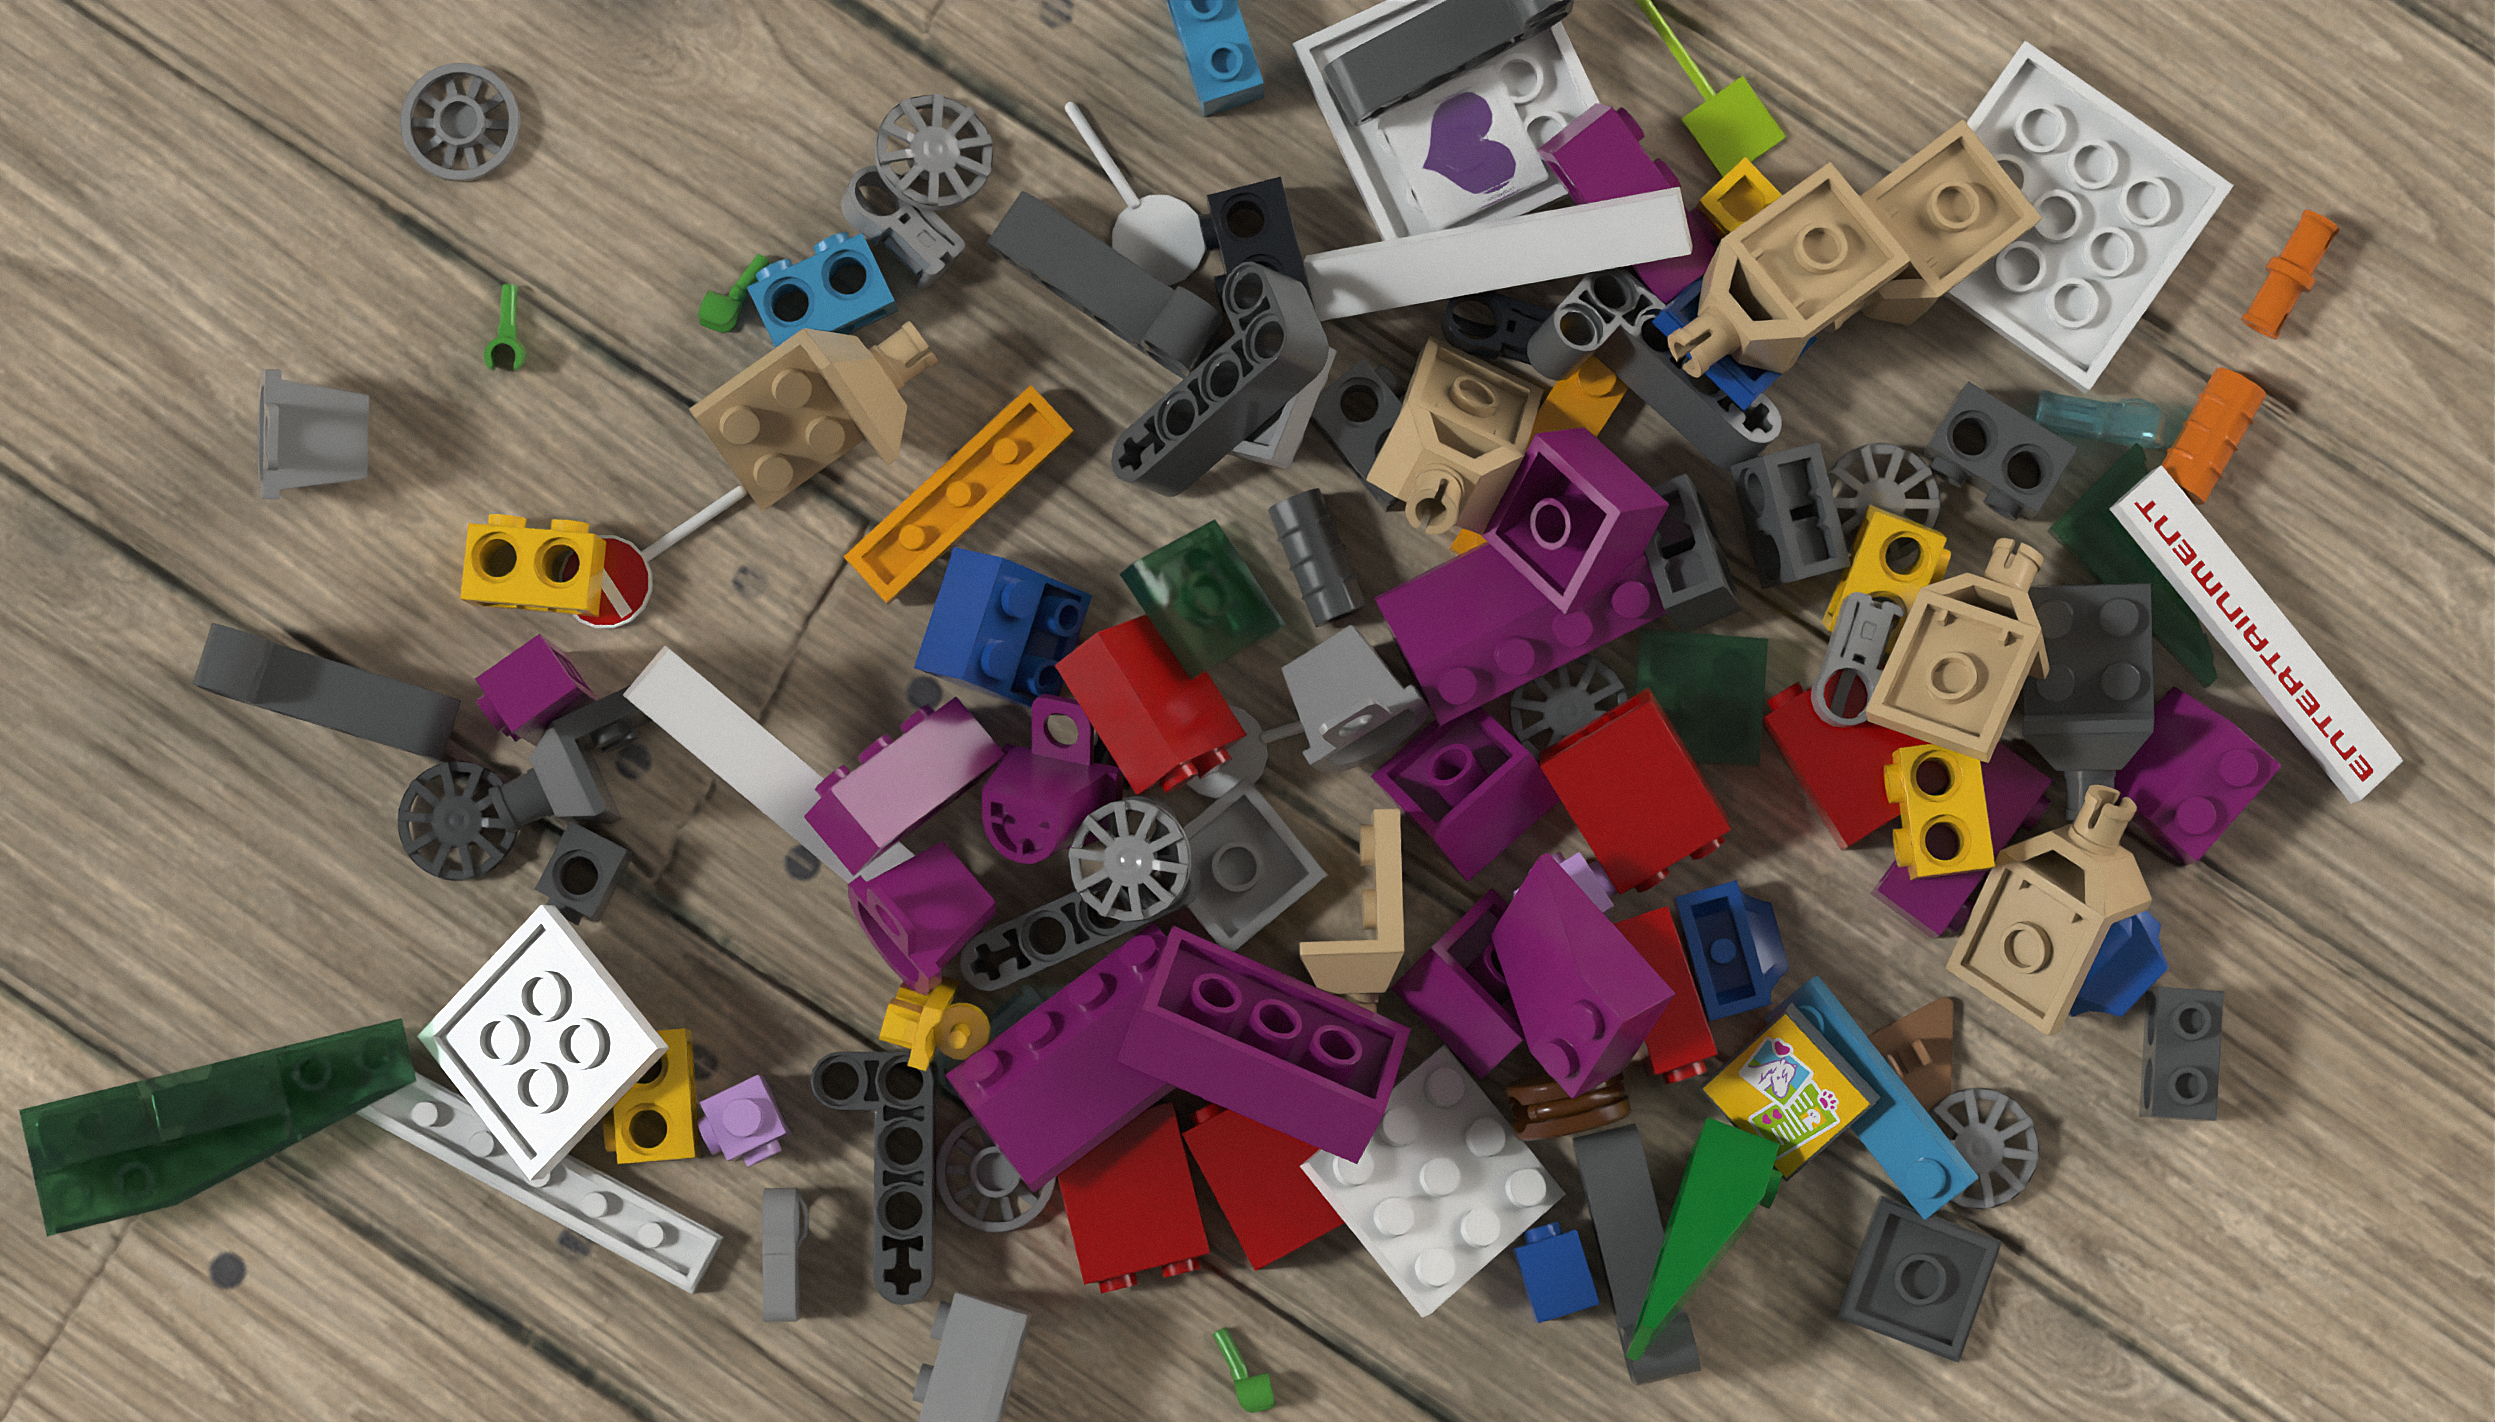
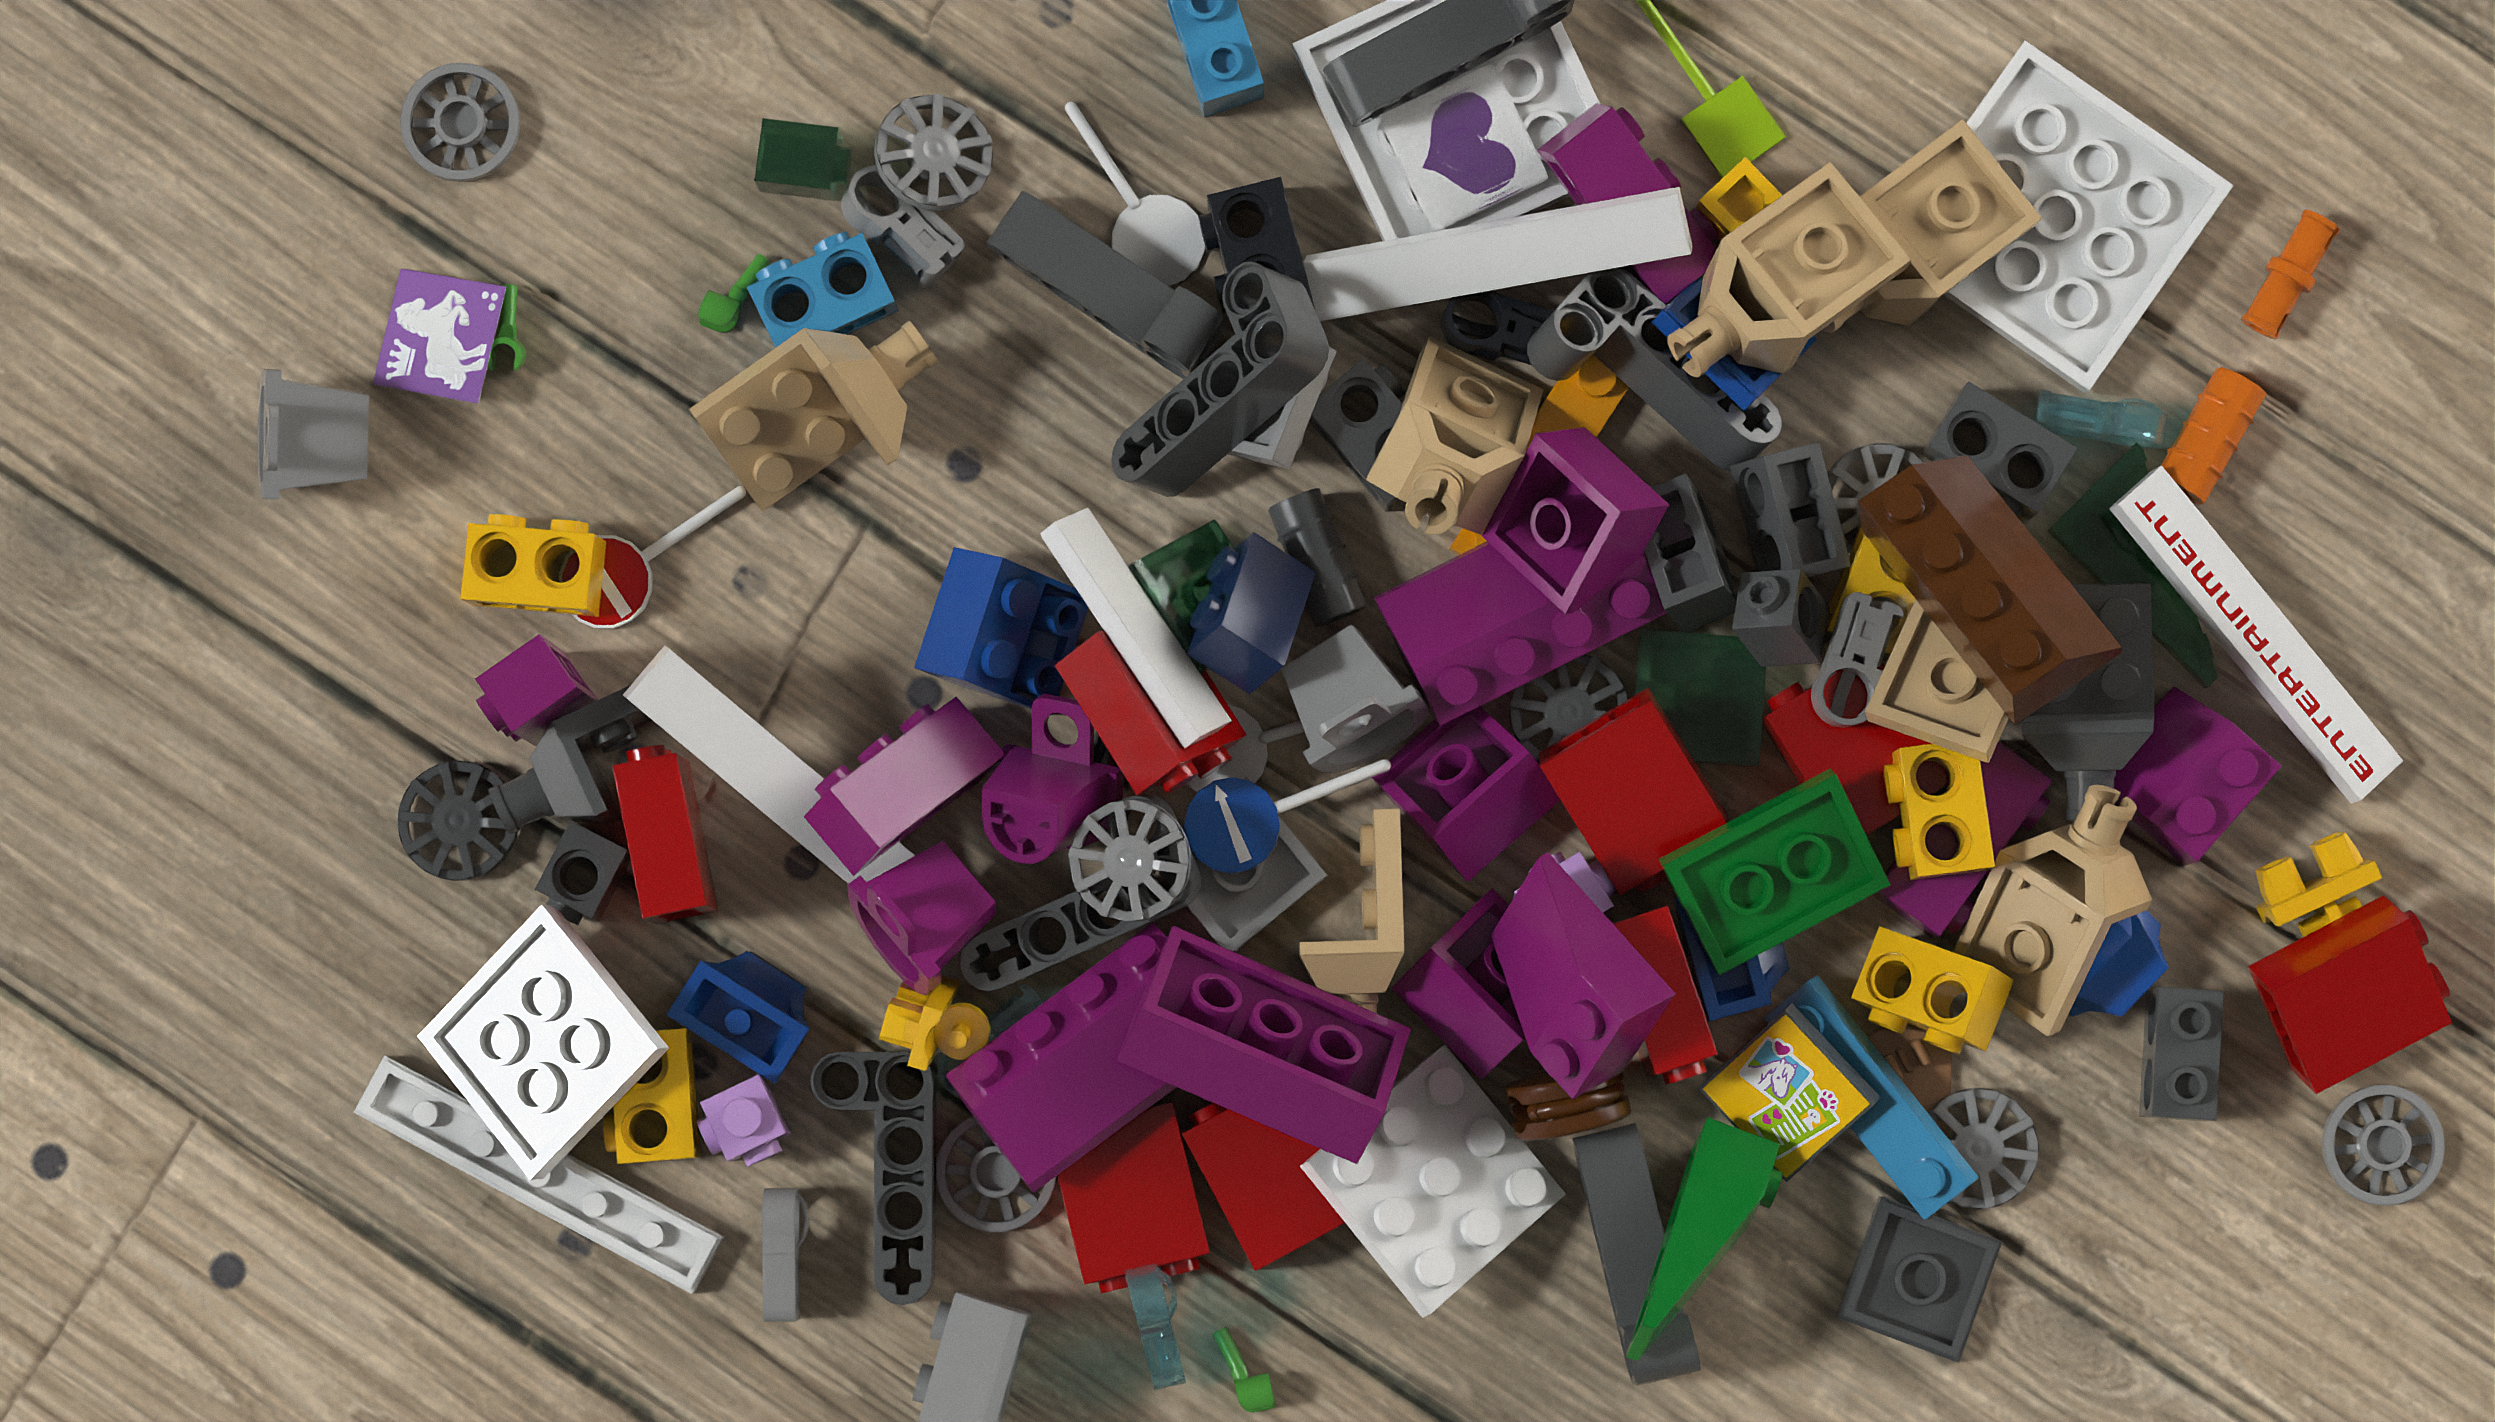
(197, 1127): clear green wedge -> none
(326, 692): dark grey beam -> none
(439, 335): none -> medium lavender sticker
(664, 835): none -> red brick
(745, 1012): none -> blue slope
(801, 160): none -> clear green brick
(959, 495): light orange plate -> none
(1135, 627): none -> white tile
(1155, 1323): none -> clear light blue piece
(1237, 824): none -> blue piece
(1250, 612): none -> dark blue brick
(1554, 1272): blue brick -> none
(1774, 871): none -> green plate
(1780, 617): none -> dark grey brick
(1935, 982): none -> yellow brick
(1986, 583): none -> reddish brown slope
(2290, 898): none -> yellow hips
(2352, 993): none -> red brick
(2383, 1145): none -> light grey wheel

